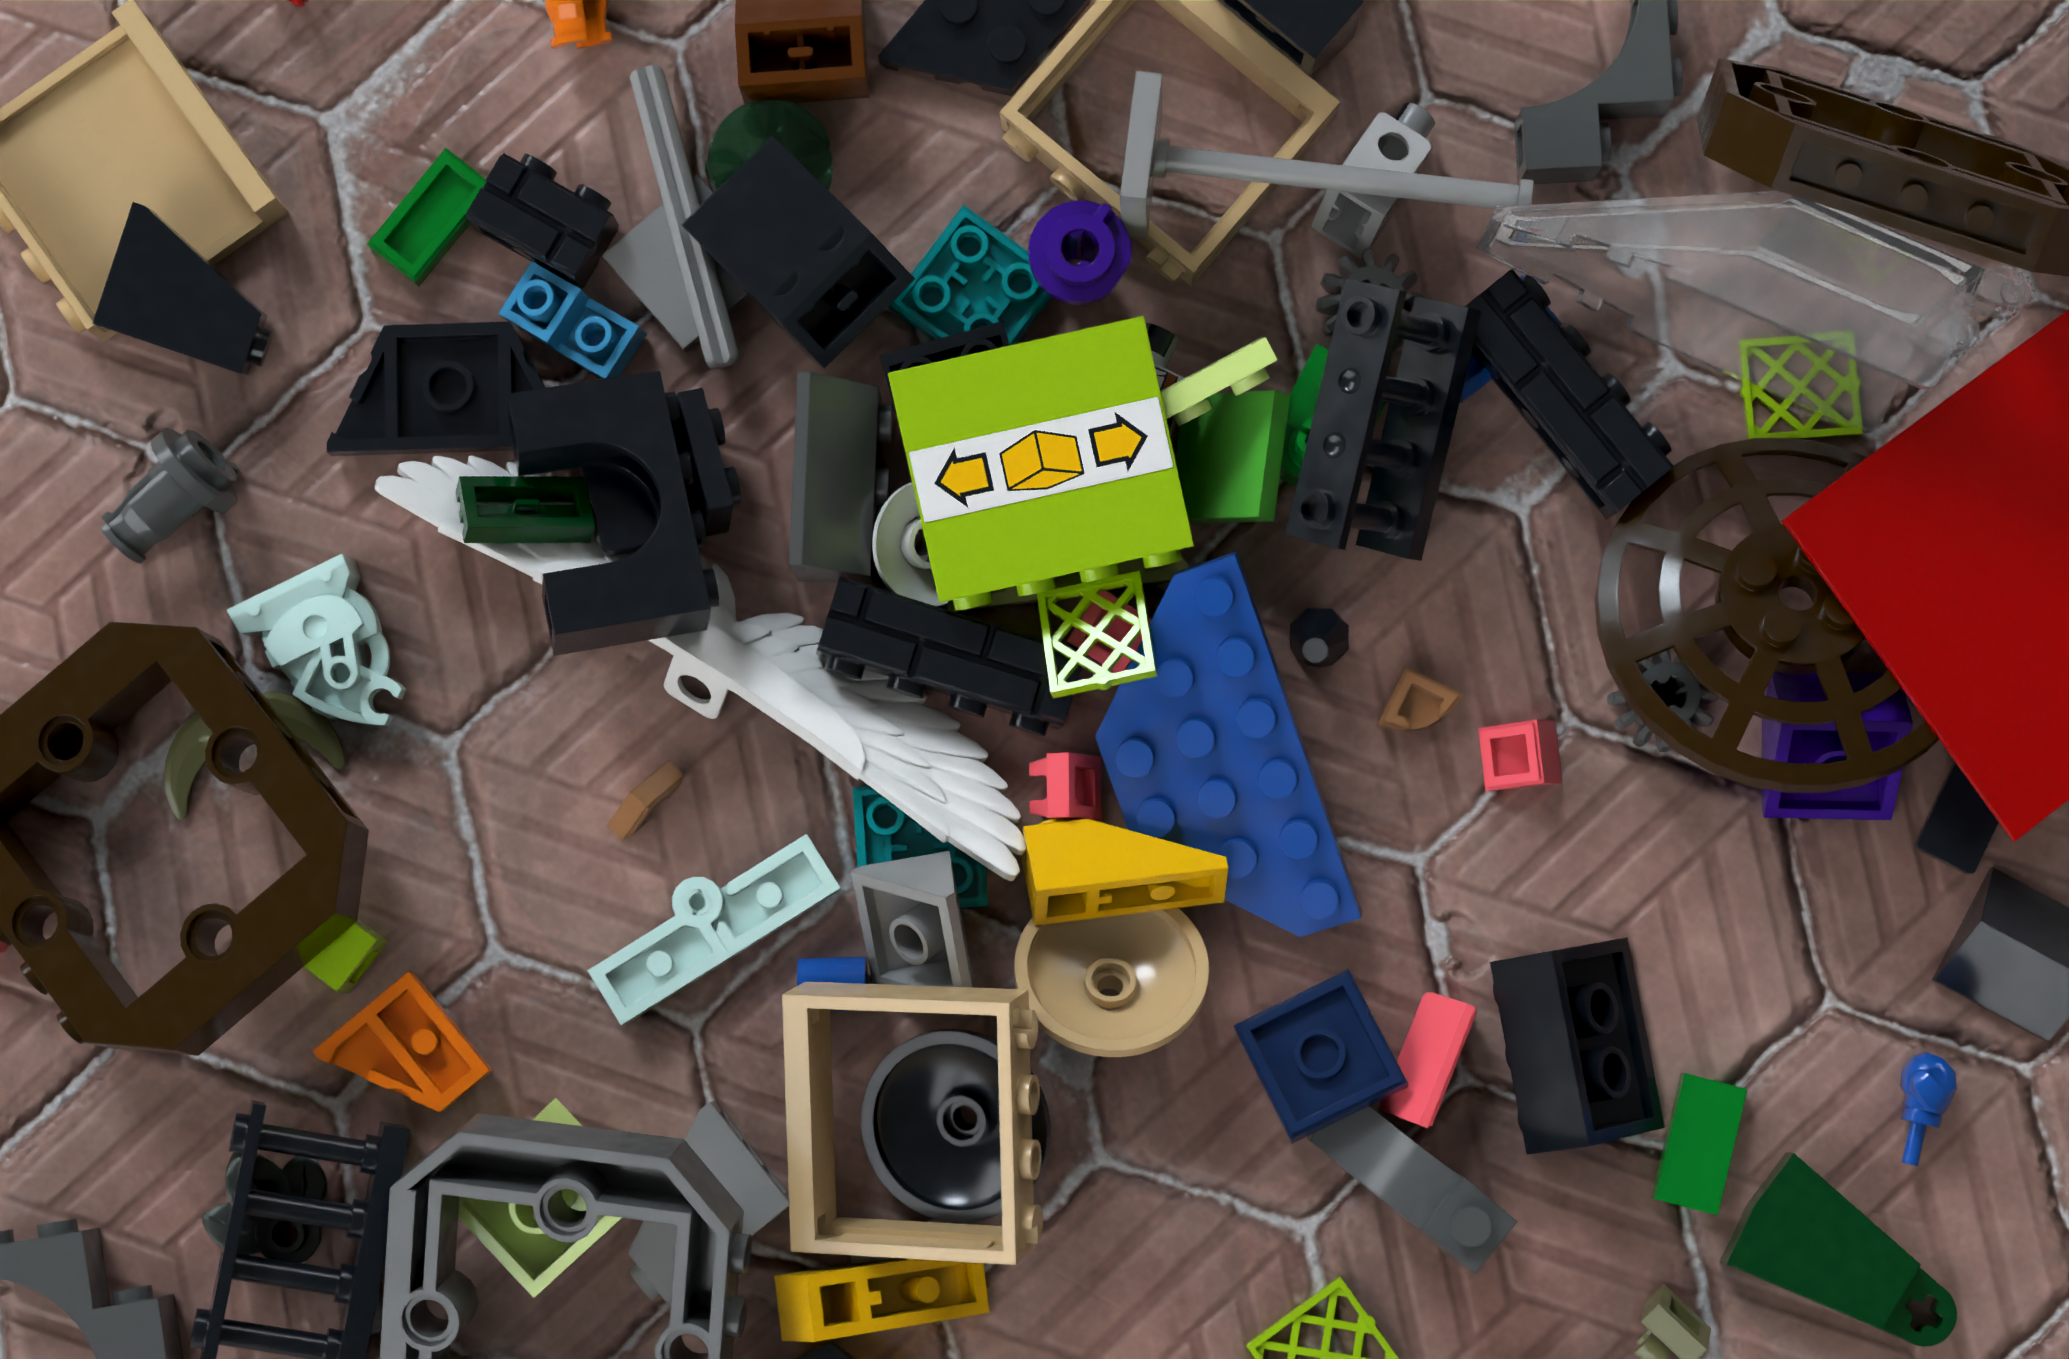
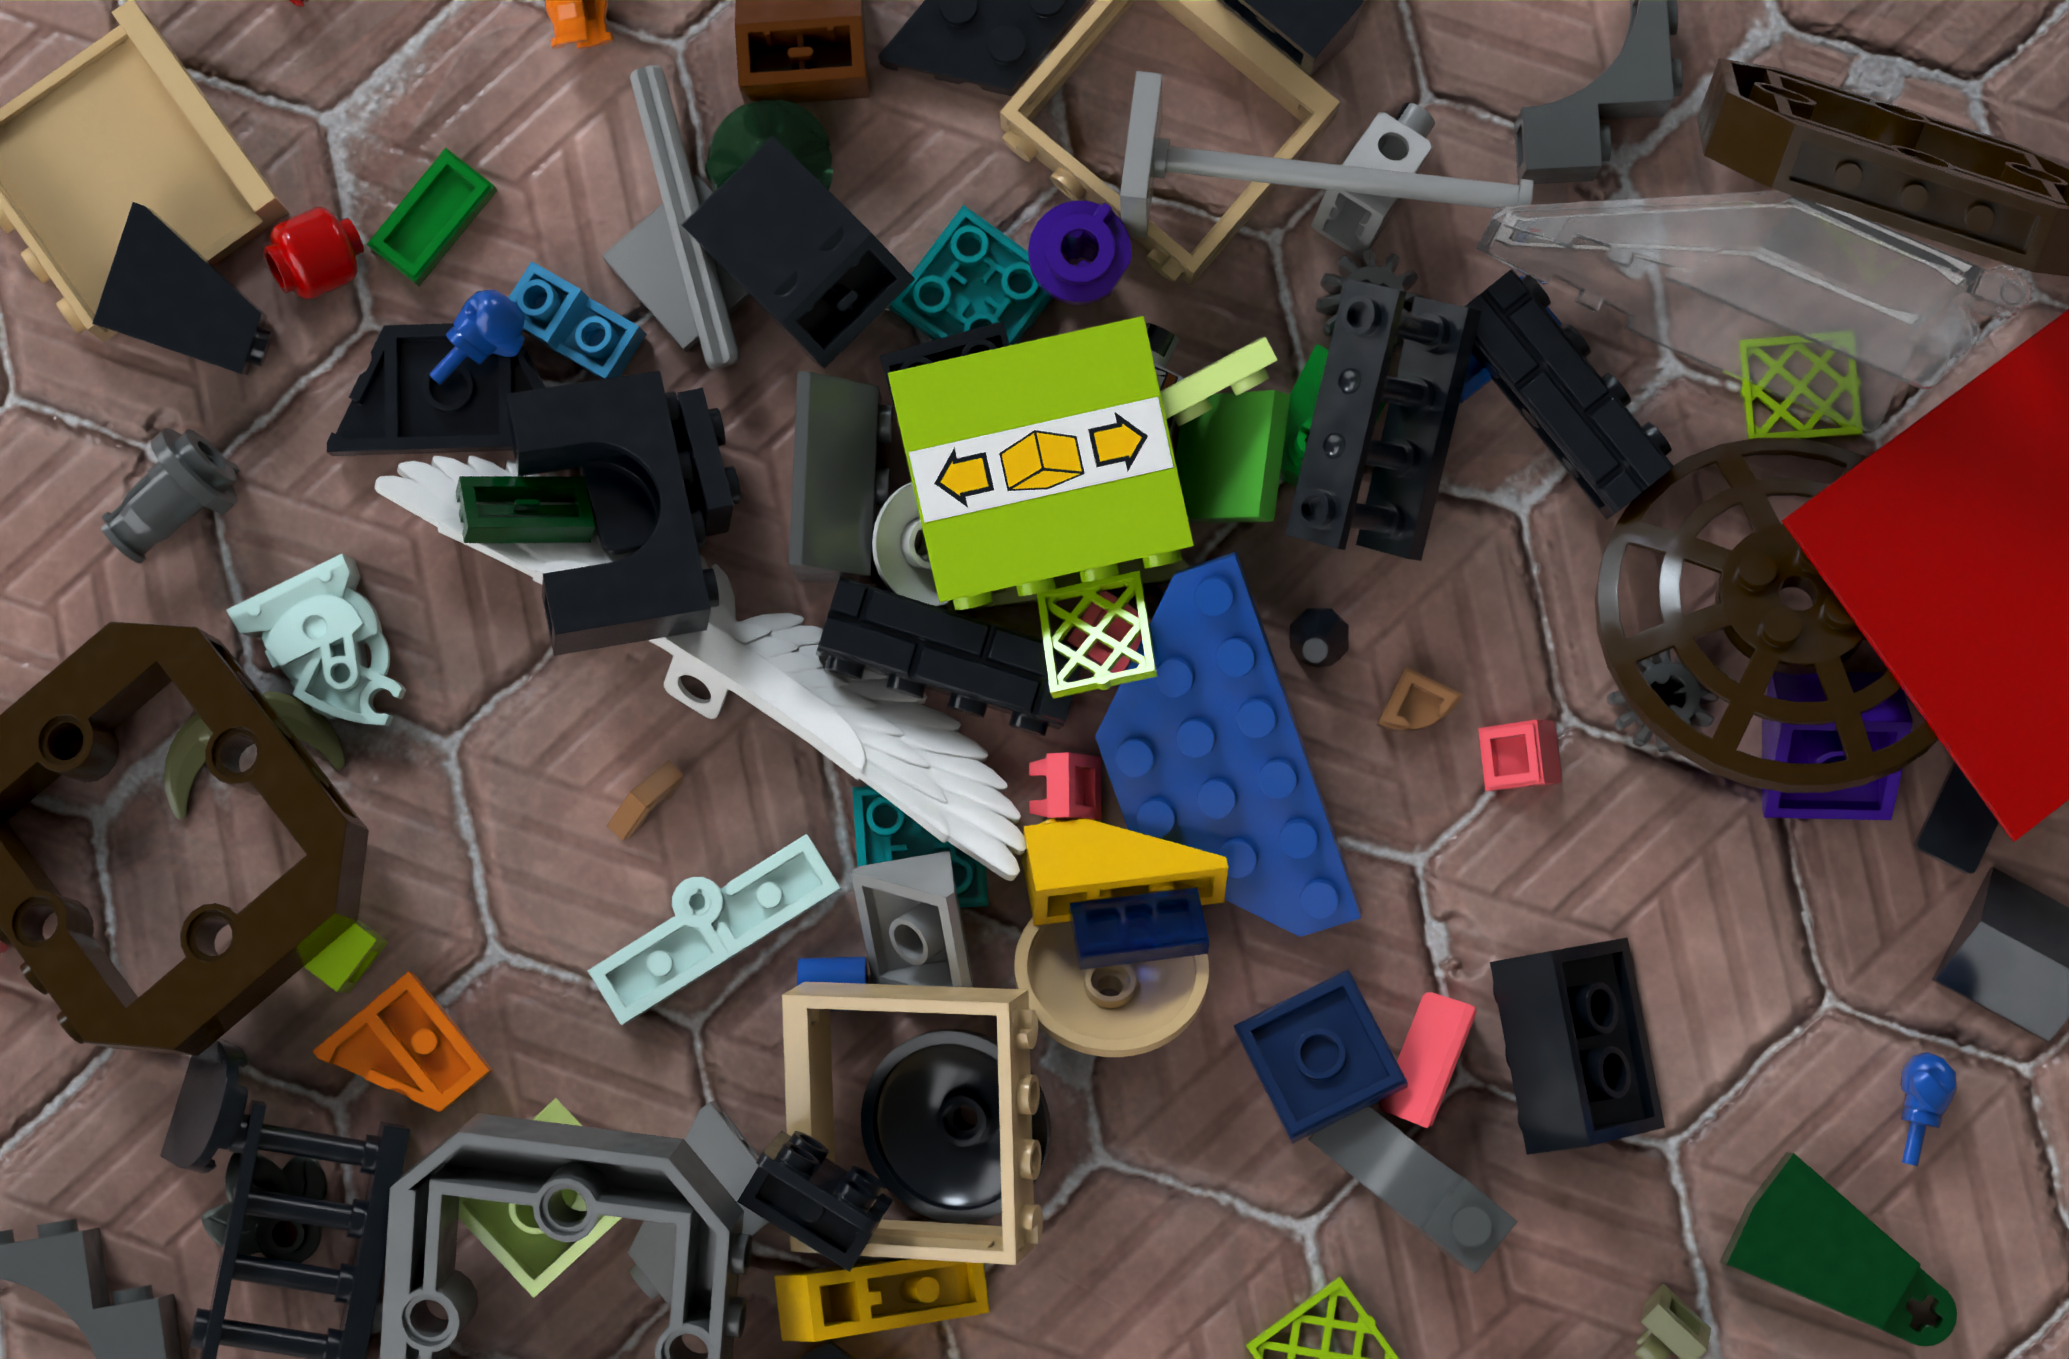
(207, 1108): none -> black tile
(313, 253): none -> red head
(483, 327): none -> blue piece
(543, 219): black brick -> none
(816, 1198): none -> black bracket
(1138, 928): none -> clear blue plate
(1699, 1143): green tile -> none

